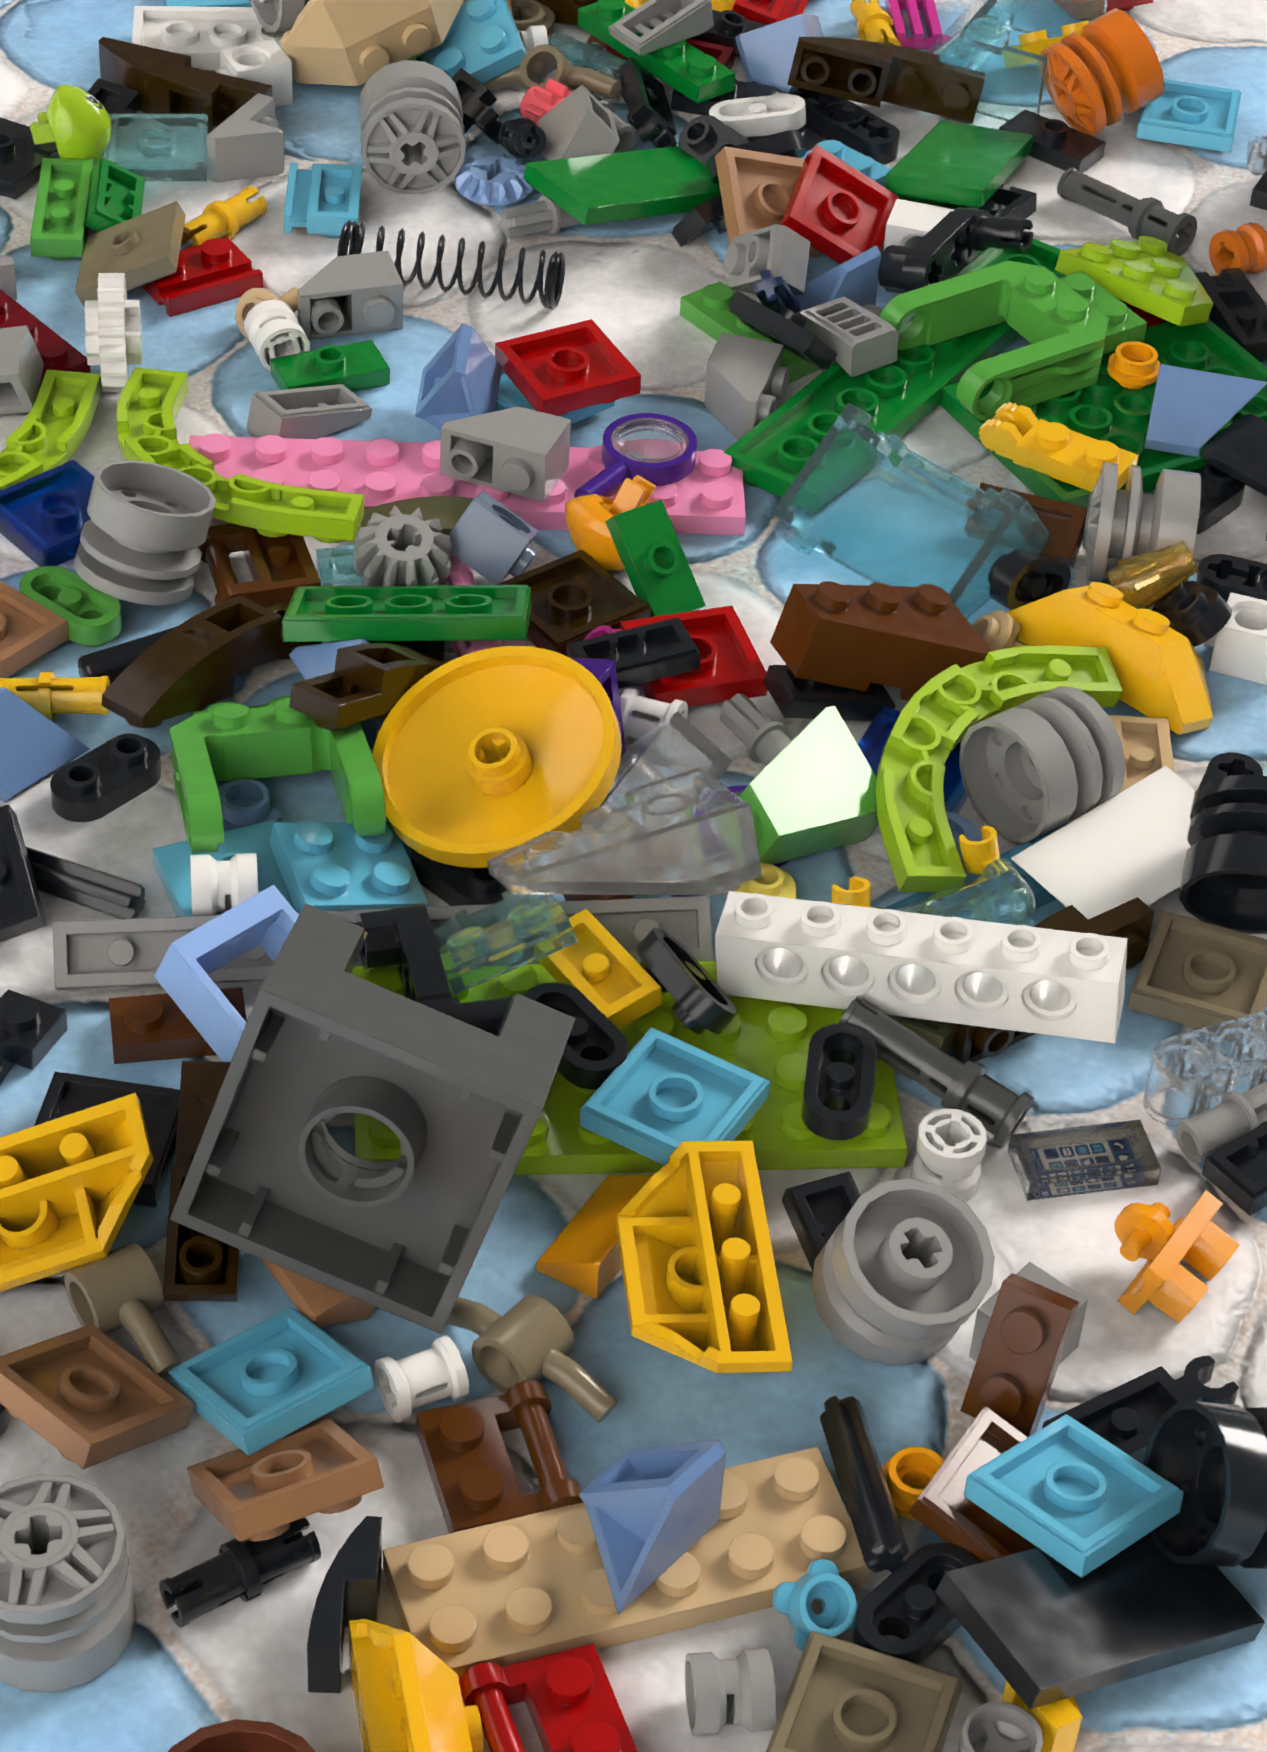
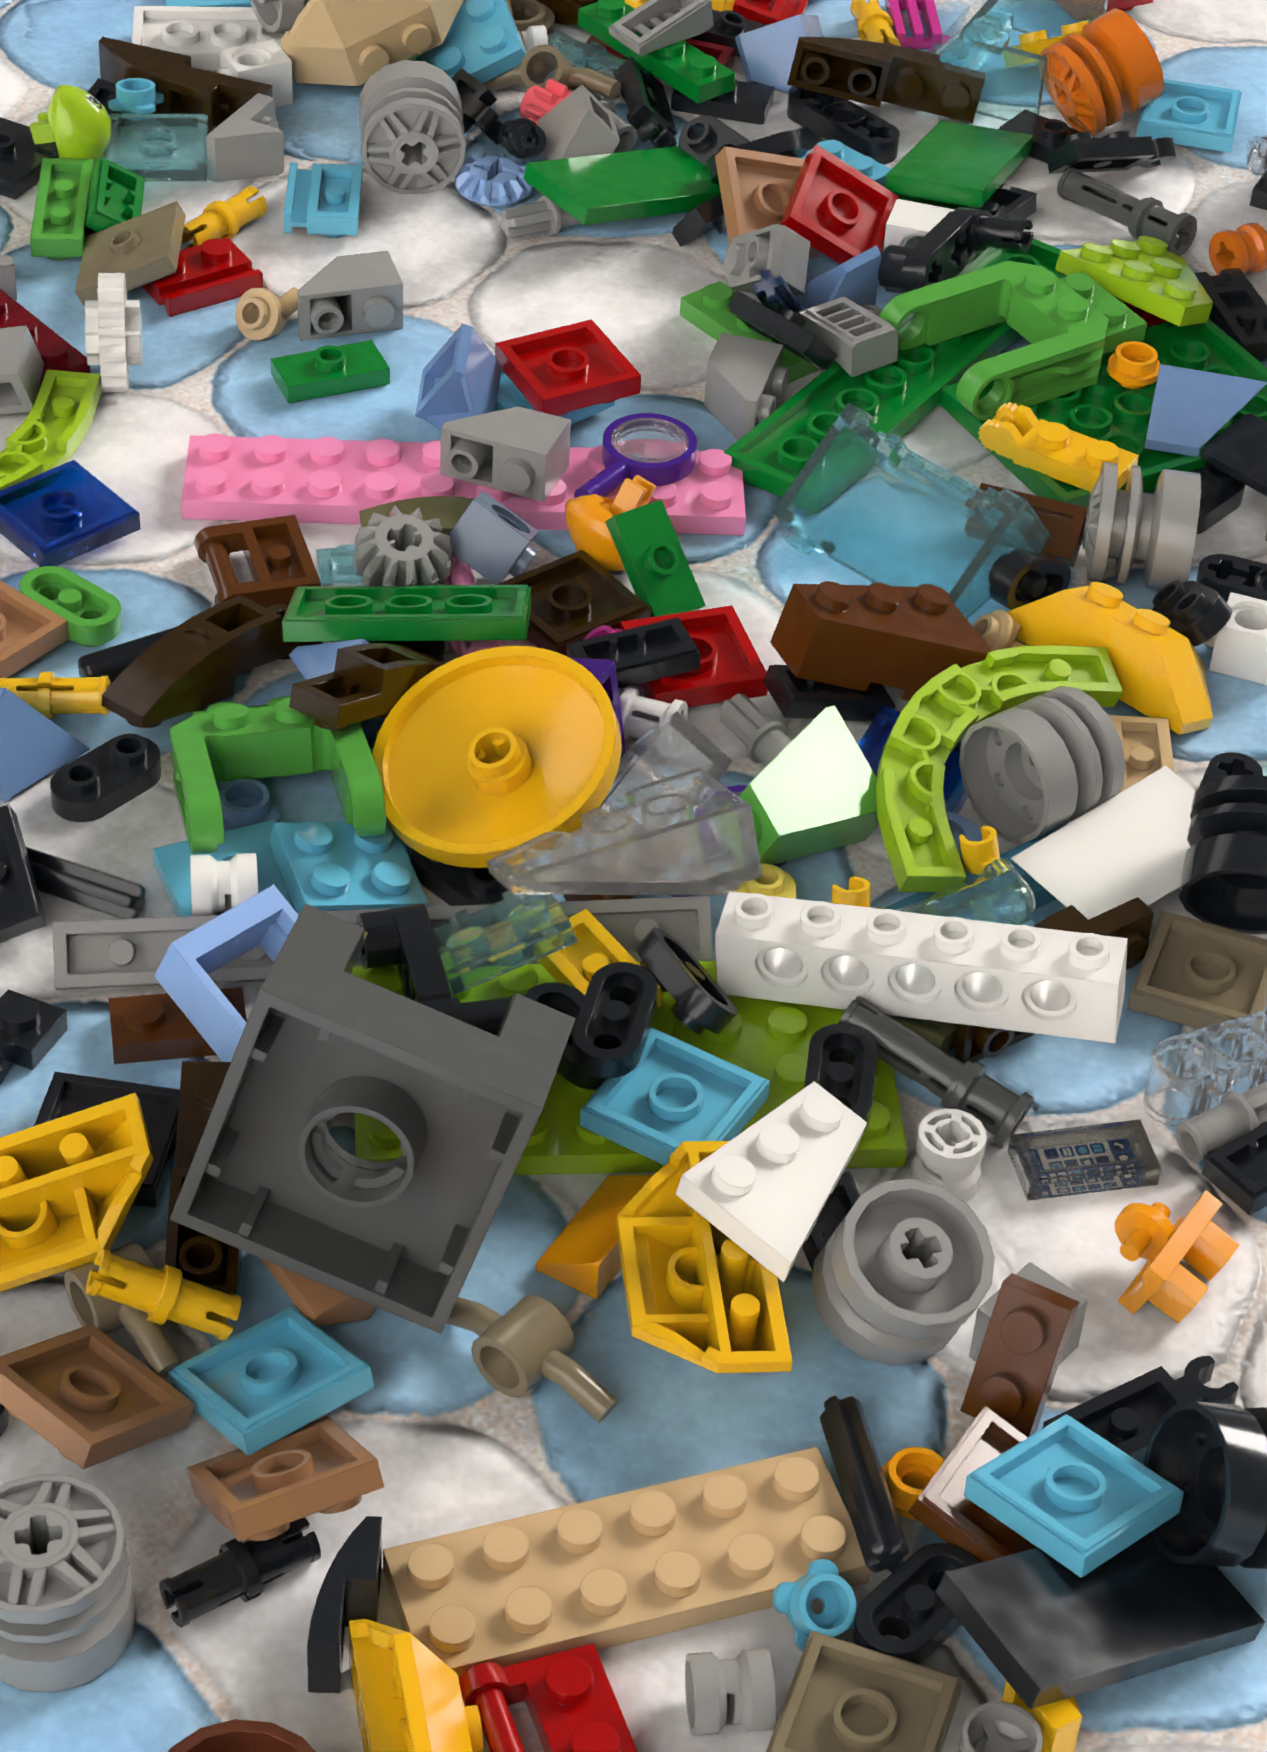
(135, 96): none -> medium azure plate
(144, 532): light grey wheel -> none
(149, 435): lime plate -> none
(163, 1294): none -> yellow pin
(274, 331): white wheel -> none
(305, 412): light grey slope -> none
(421, 1378): white bush -> none
(472, 1463): reddish brown plate -> none
(553, 282): black piece -> none
(614, 1020): none -> black plate
(653, 1511): medium blue slope -> none
(762, 114): white plate -> none
(776, 1176): none -> white wing
(1110, 153): none -> black plate
(1152, 574): clear yellow cone -> none

